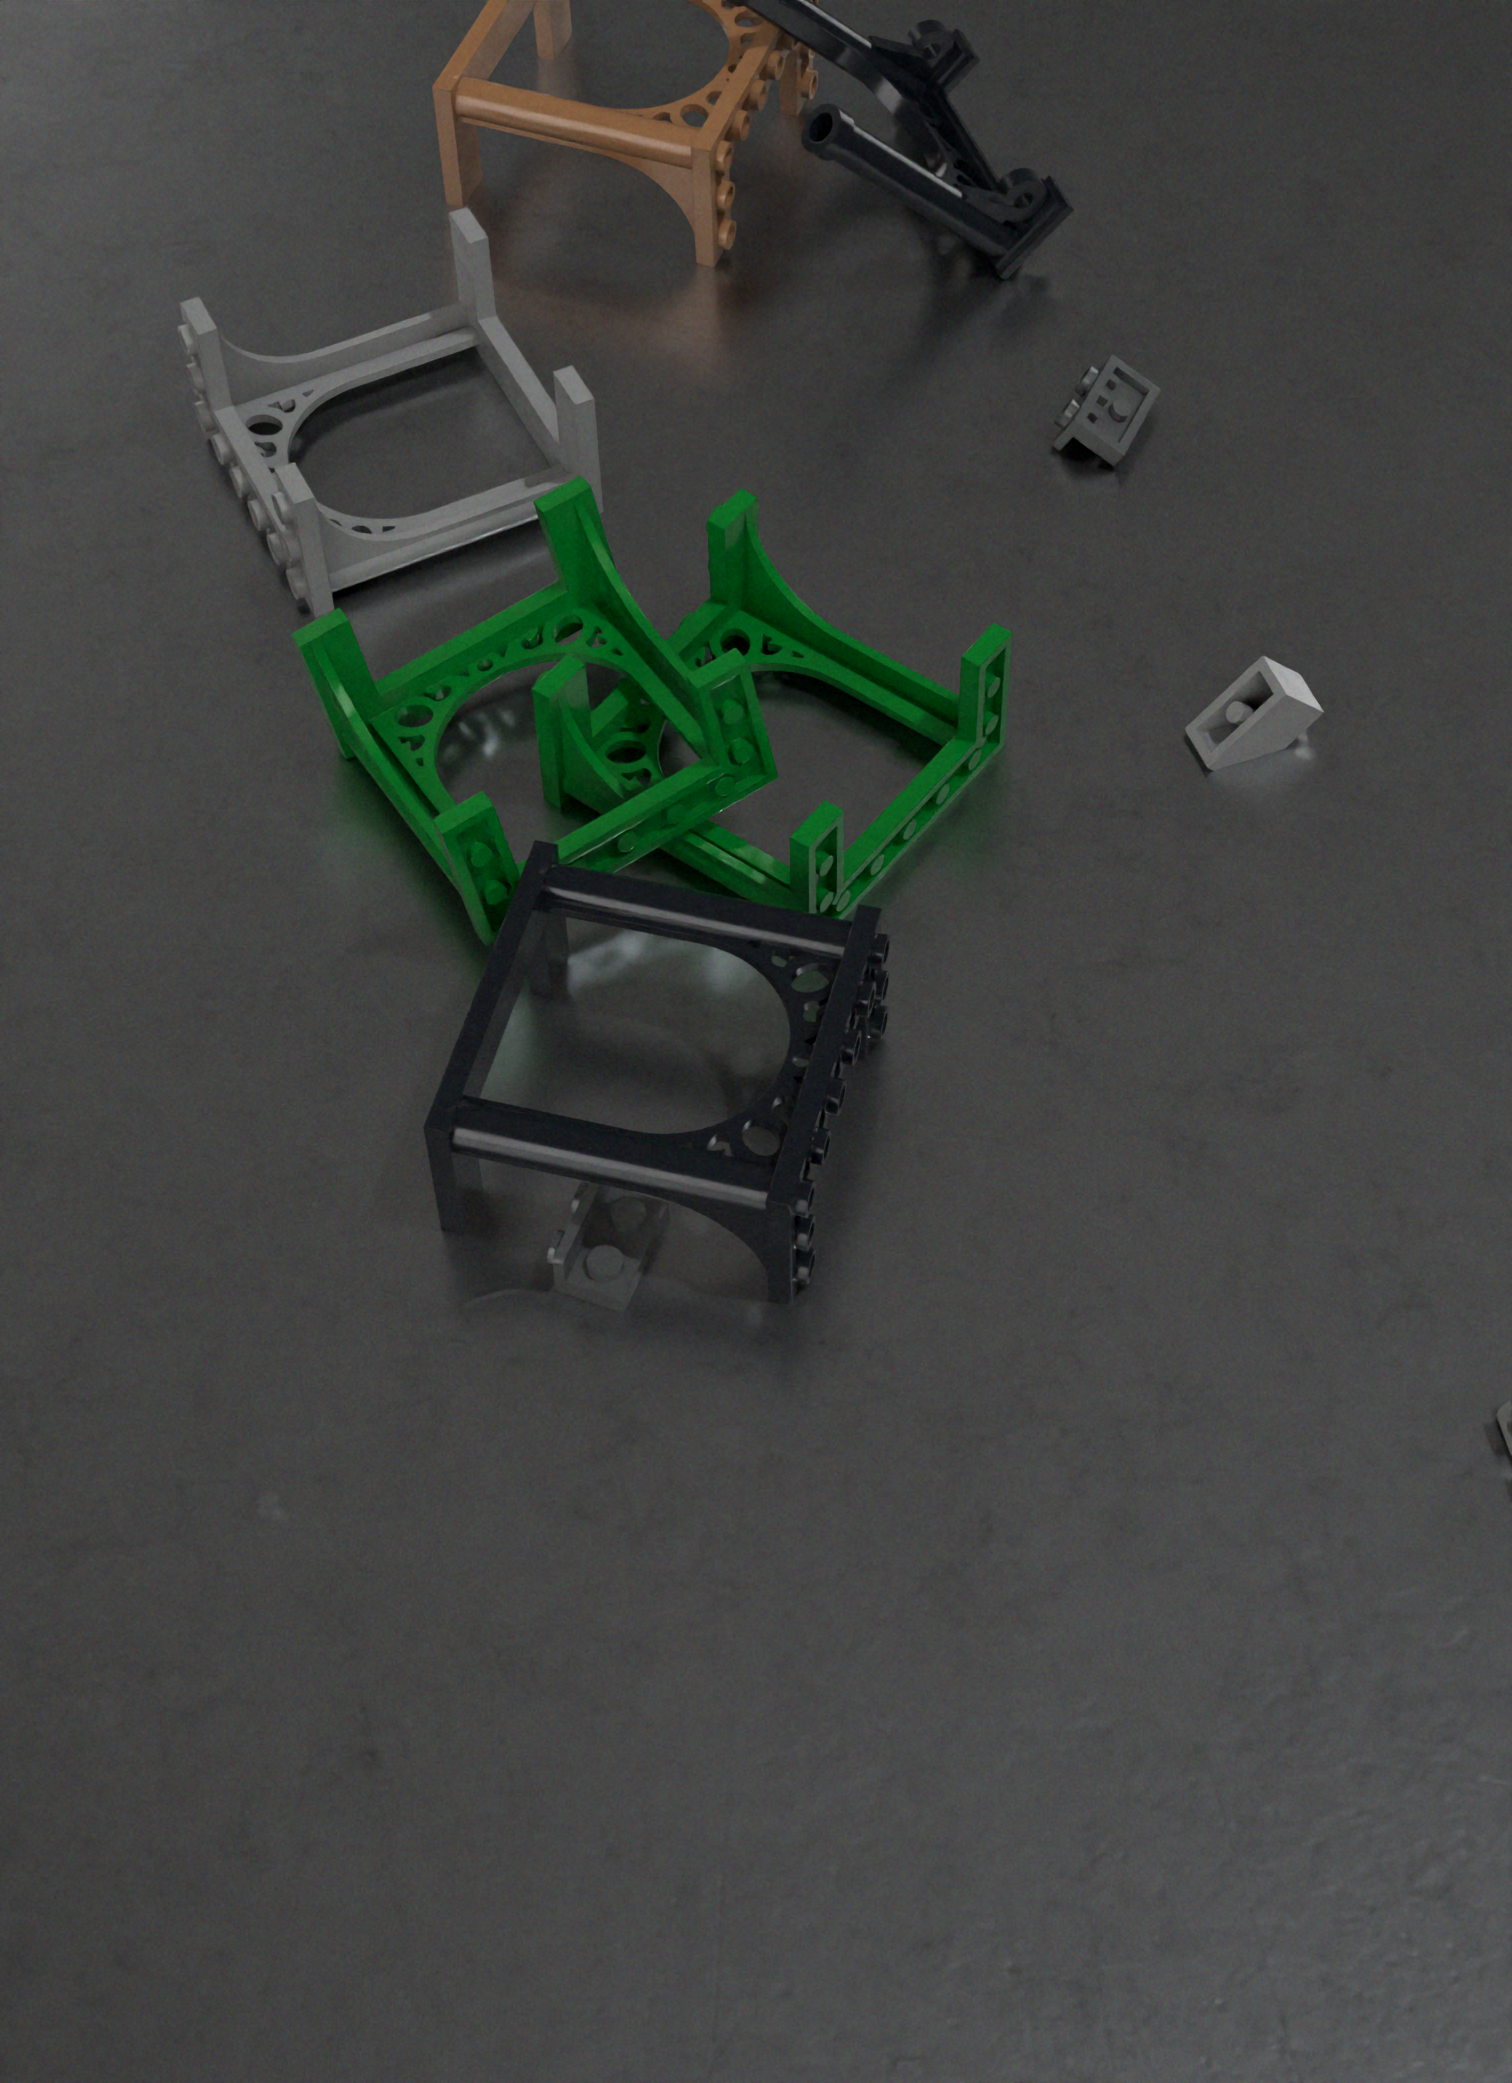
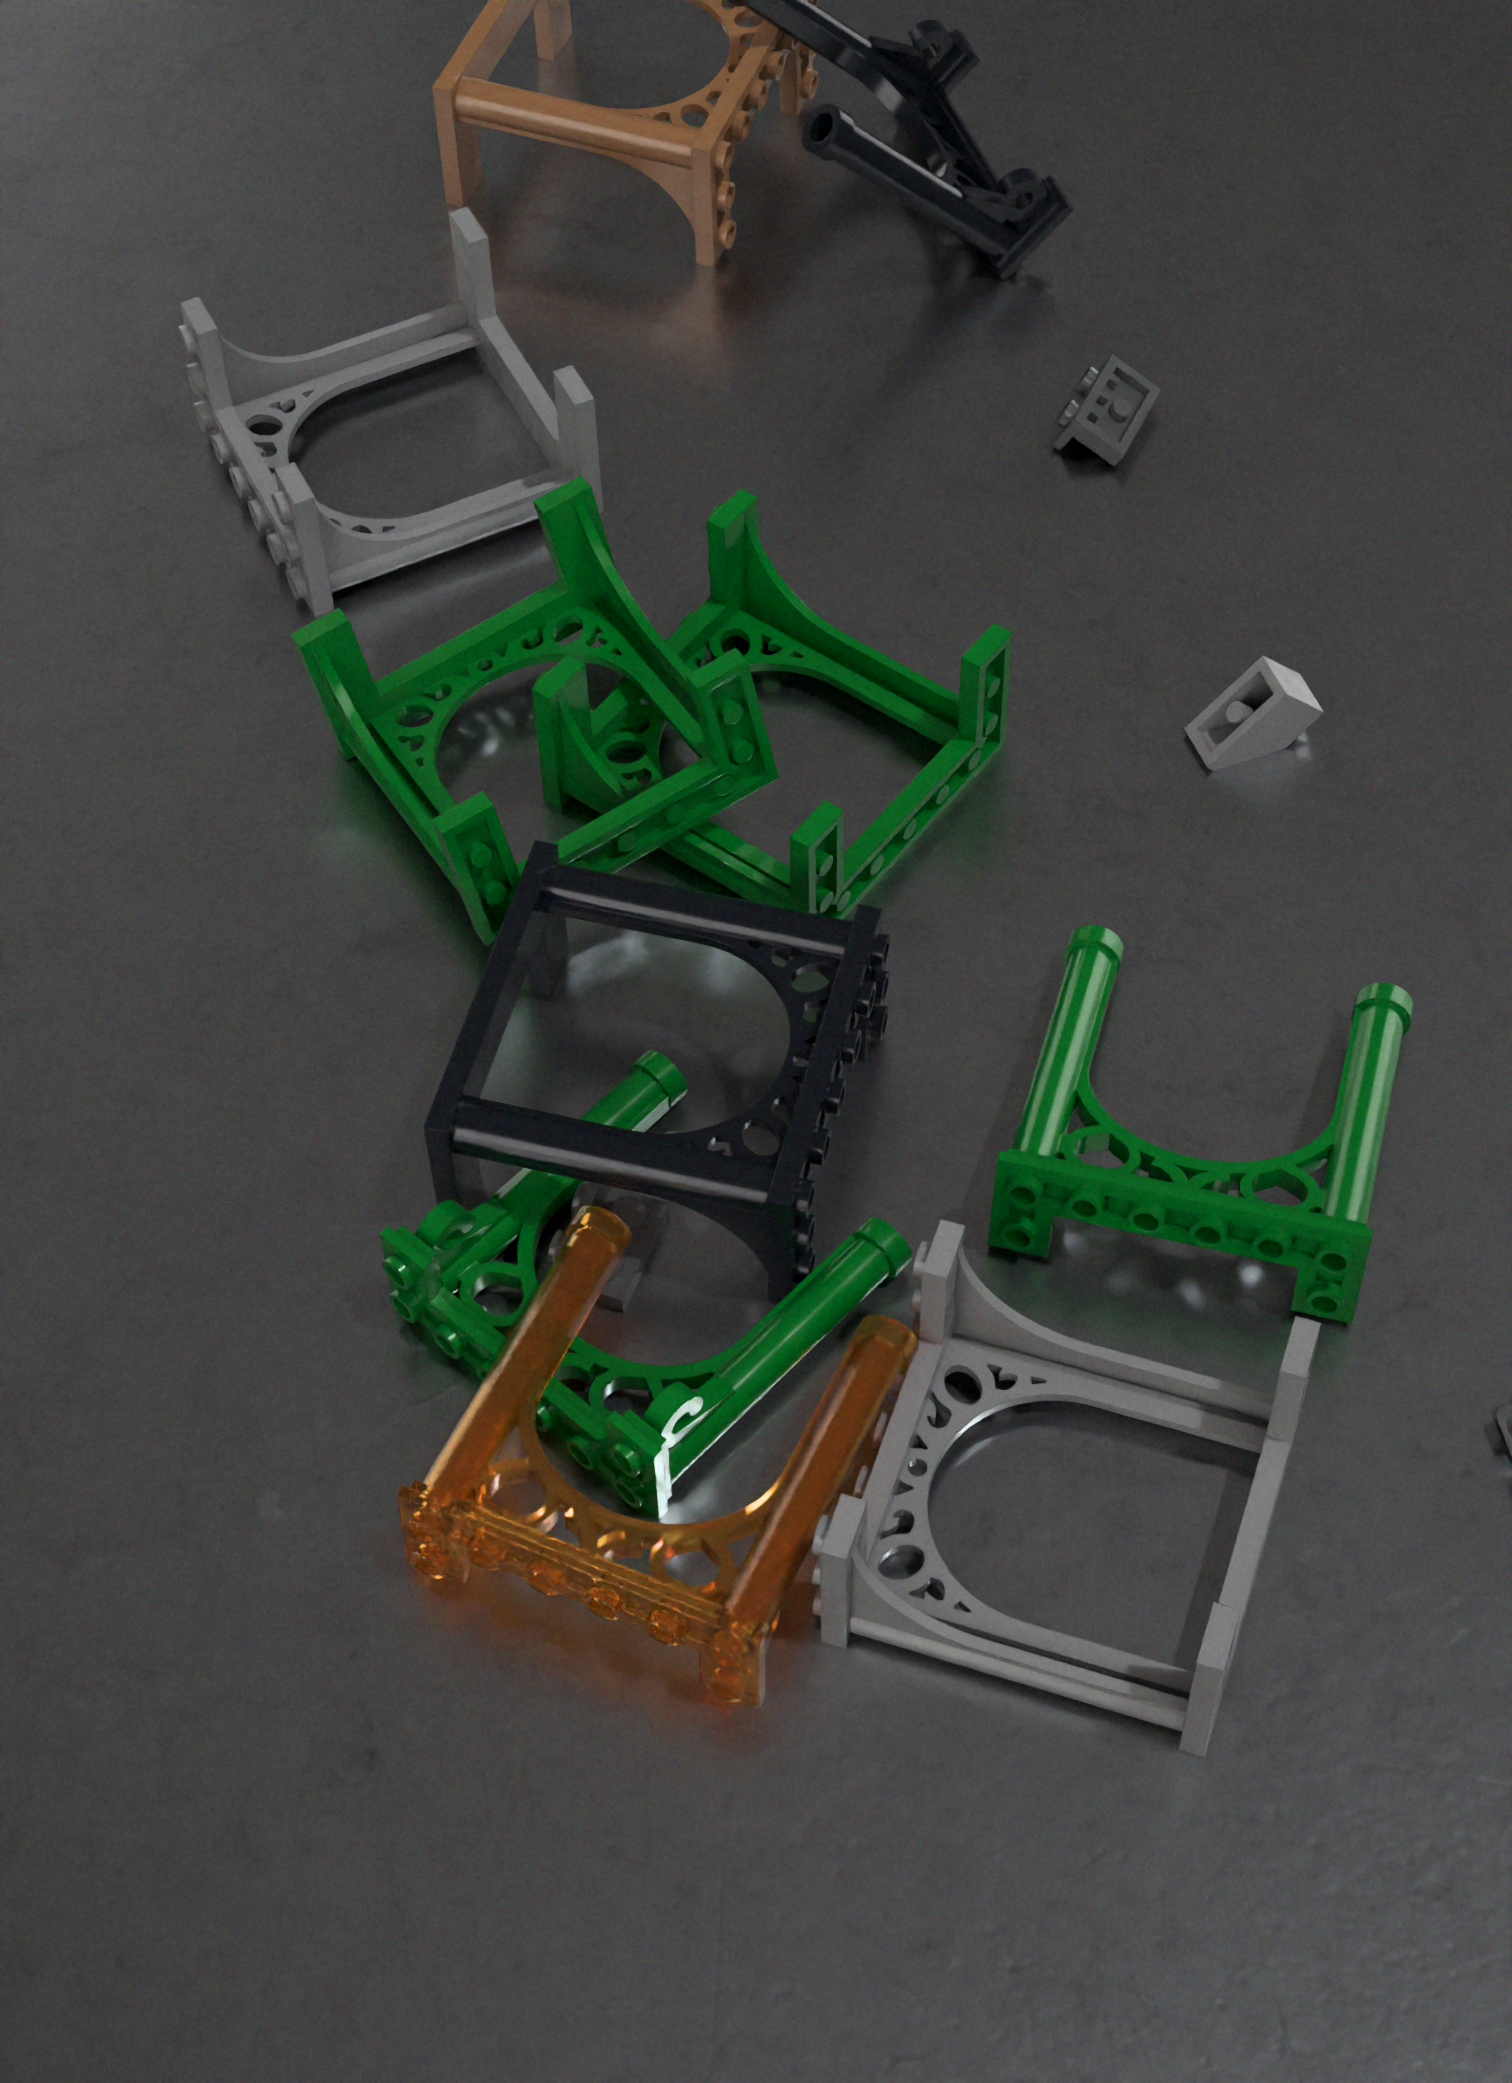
(456, 1522): none -> clear orange arch
(644, 1455): none -> green arch
(976, 1333): none -> light grey arch
(1186, 1195): none -> green arch

